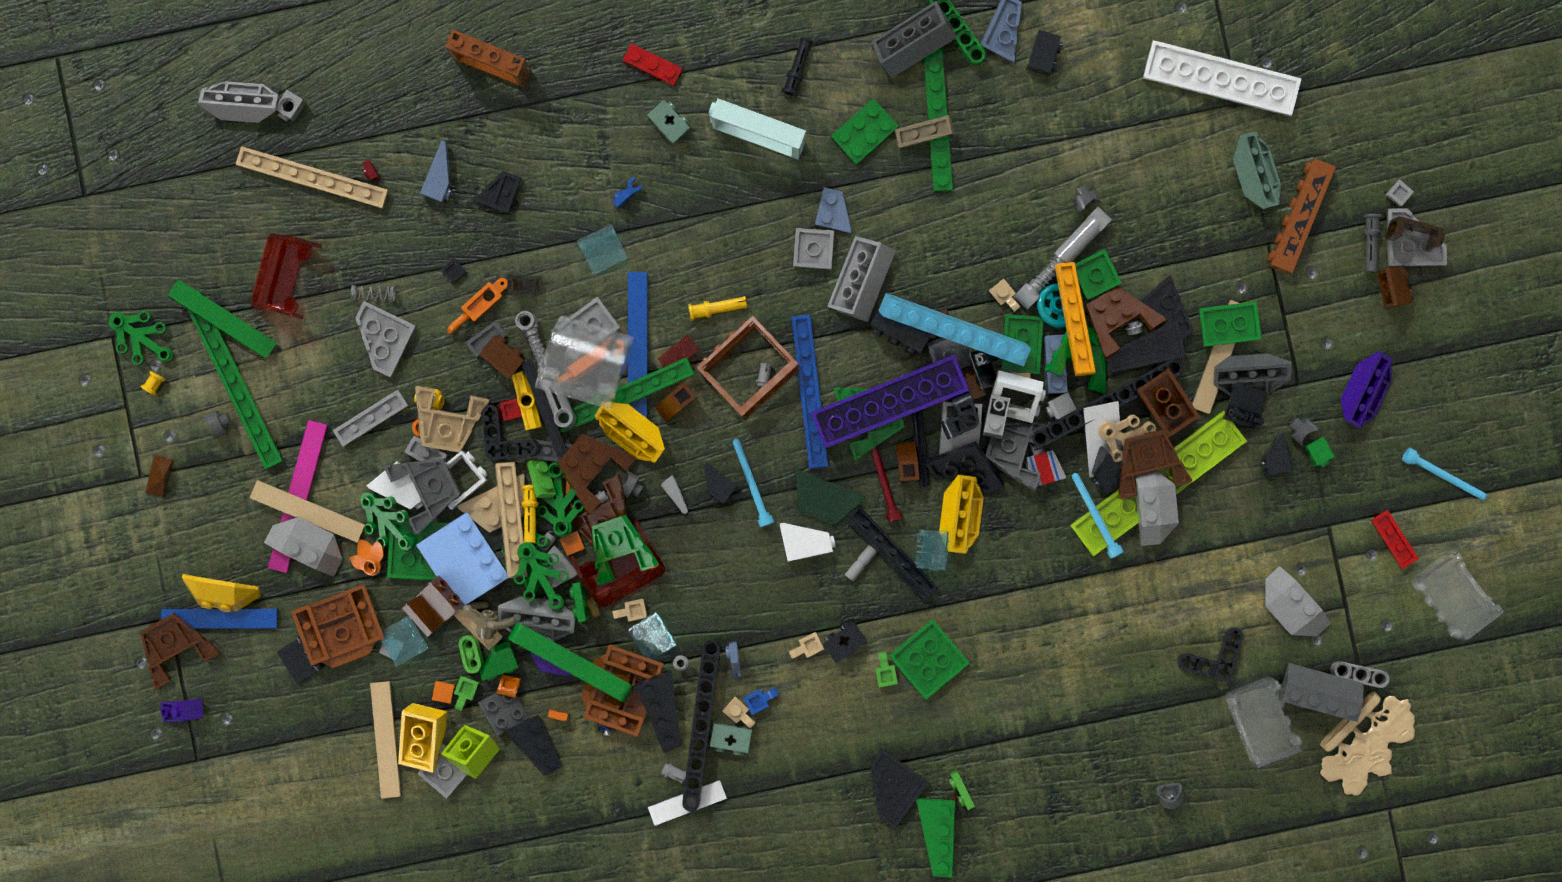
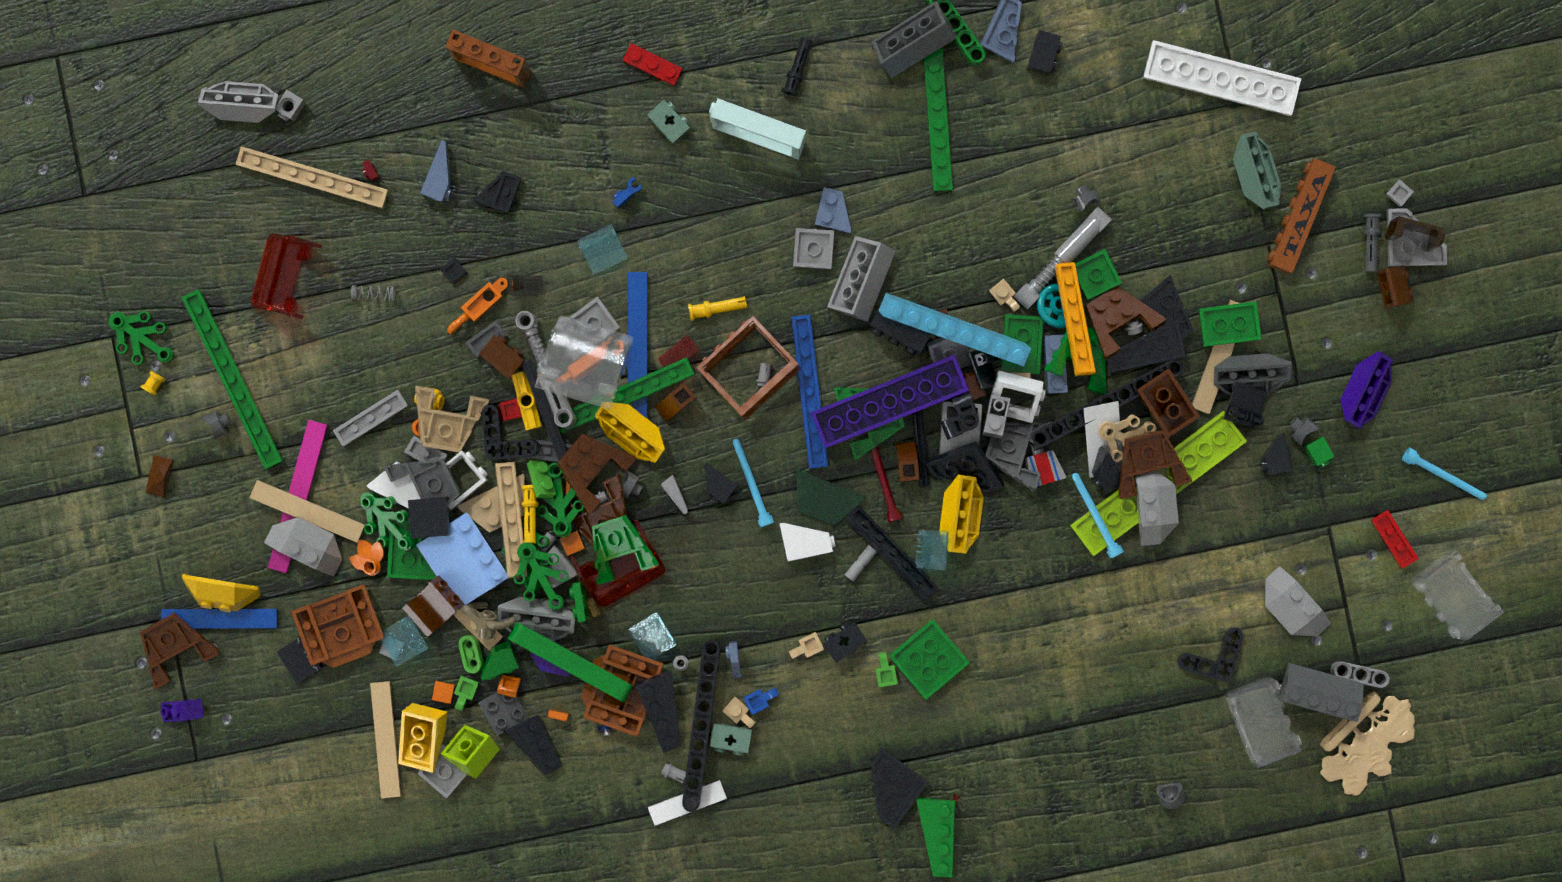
(222, 319): green tile -> none
(383, 337): light grey plate -> none
(429, 517): none -> black tile
(633, 610): tan plate -> none
(864, 131): green plate -> none
(924, 131): dark tan plate -> none
(957, 783): bright green plate -> none
(1060, 406): light grey slope -> none

